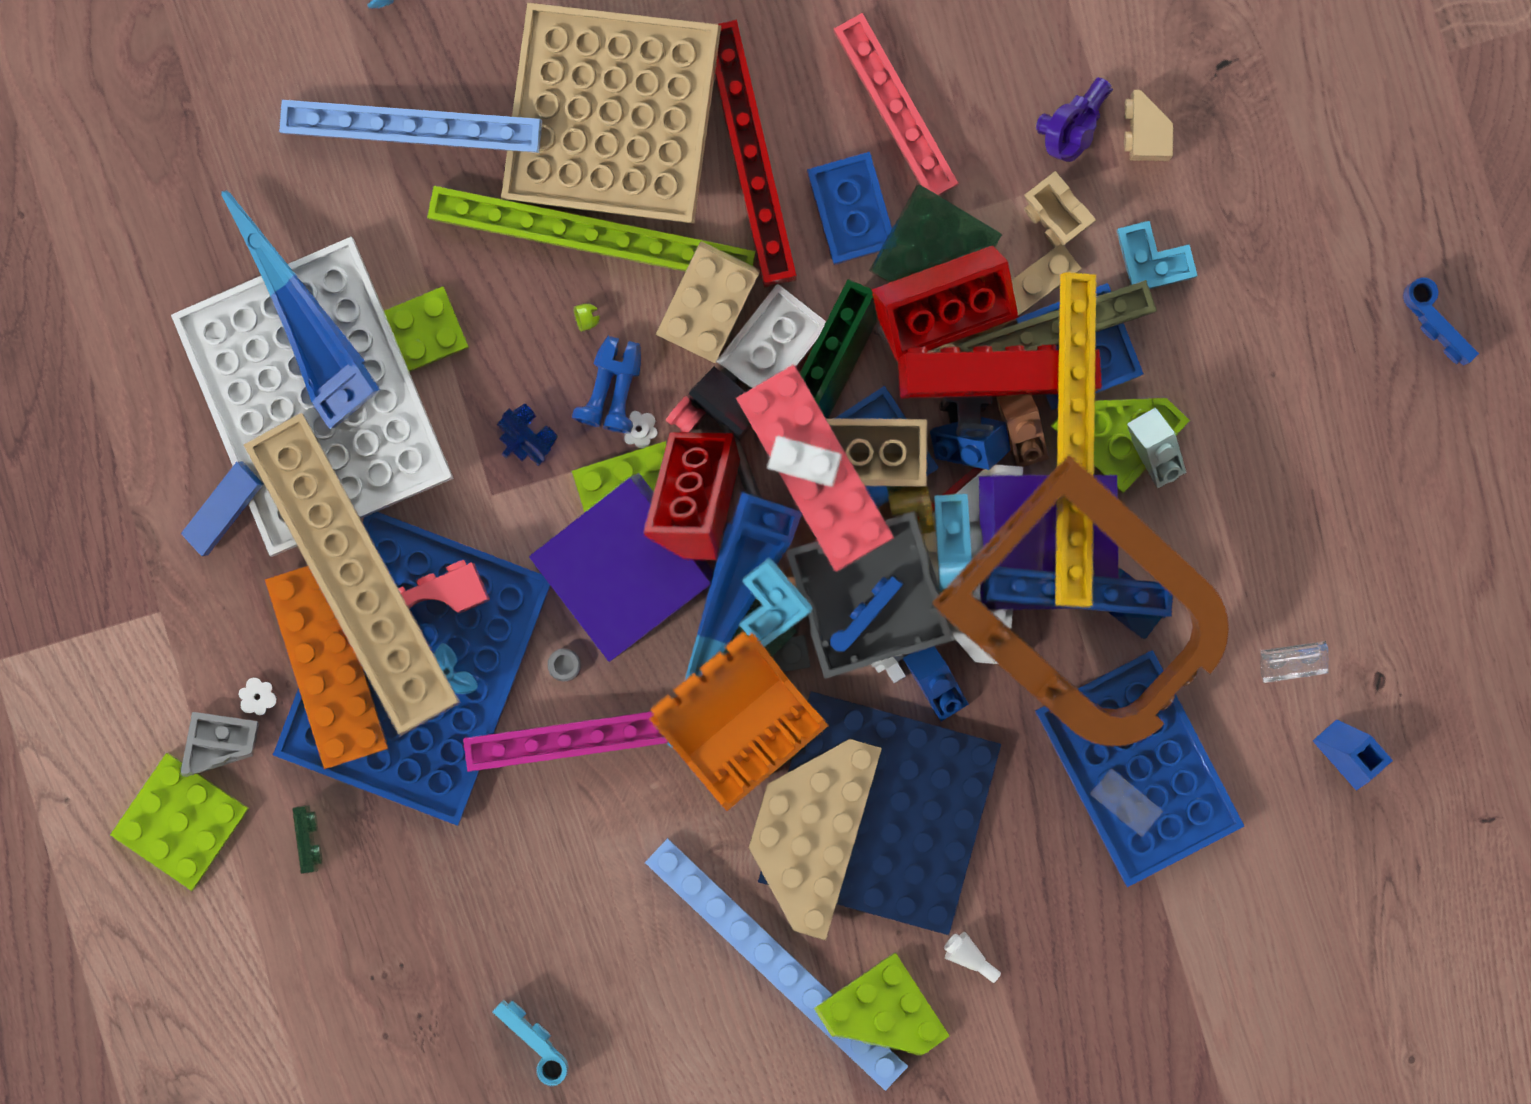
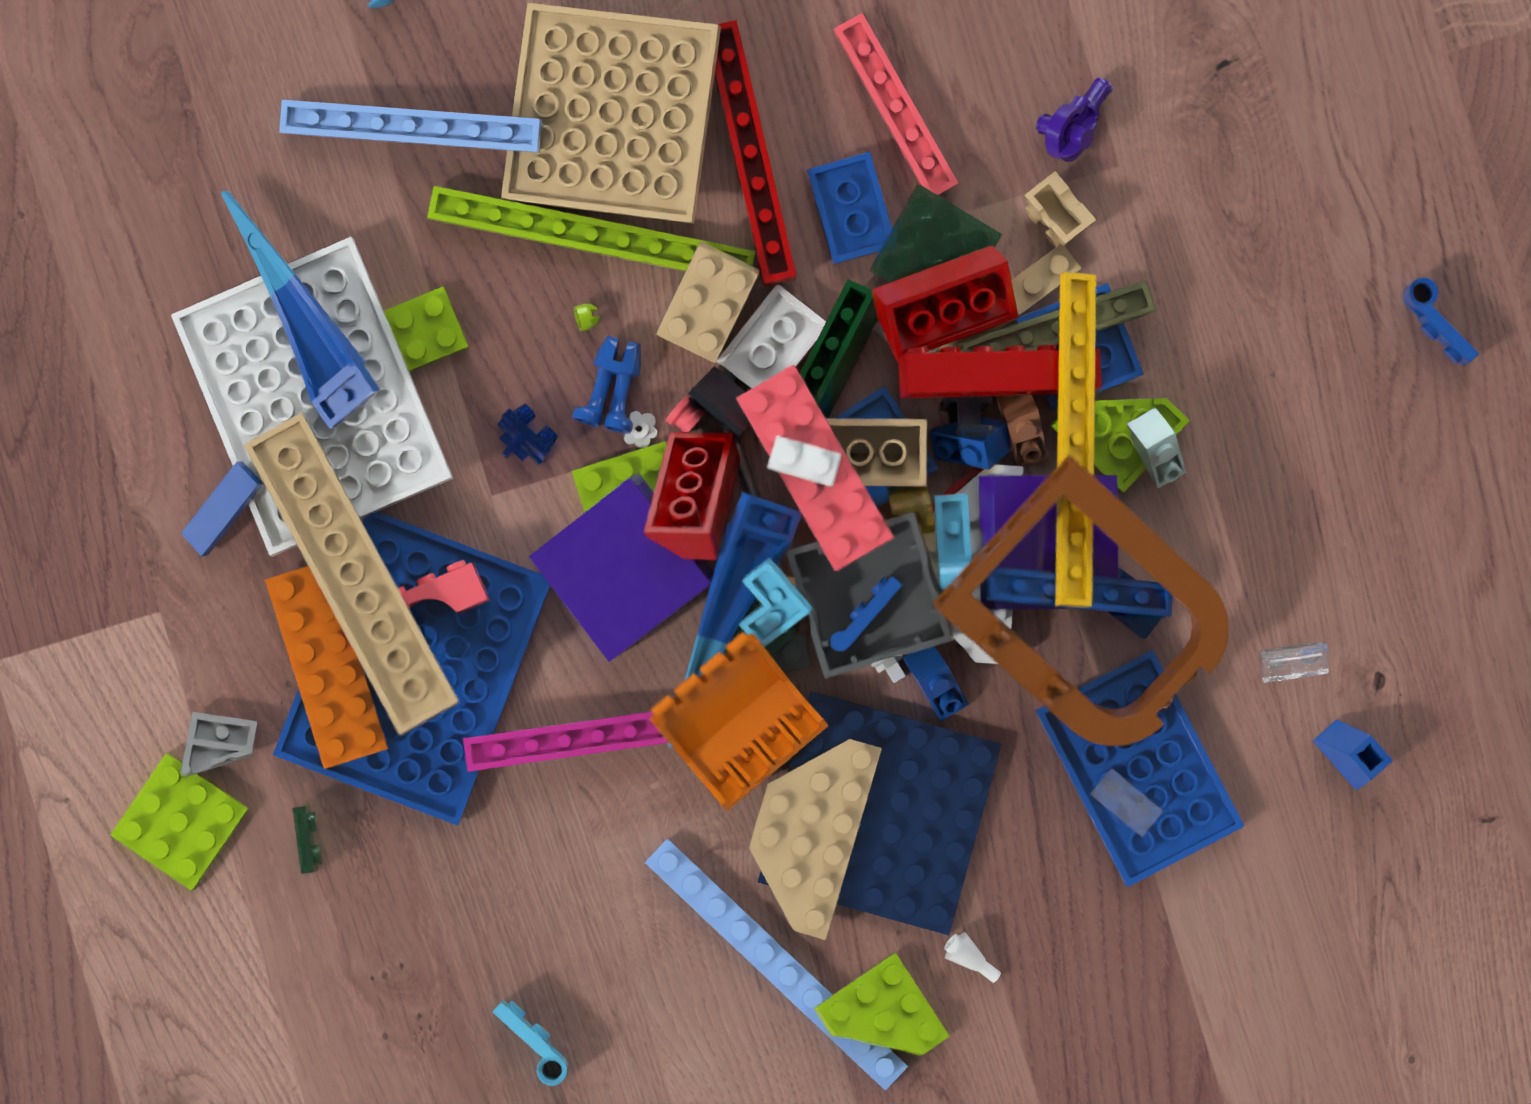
(250, 704): white plant -> none
(462, 681): dark azure plant -> none
(564, 665): light grey tile -> none
(1148, 264): medium azure plate -> none
(1149, 132): tan slope -> none

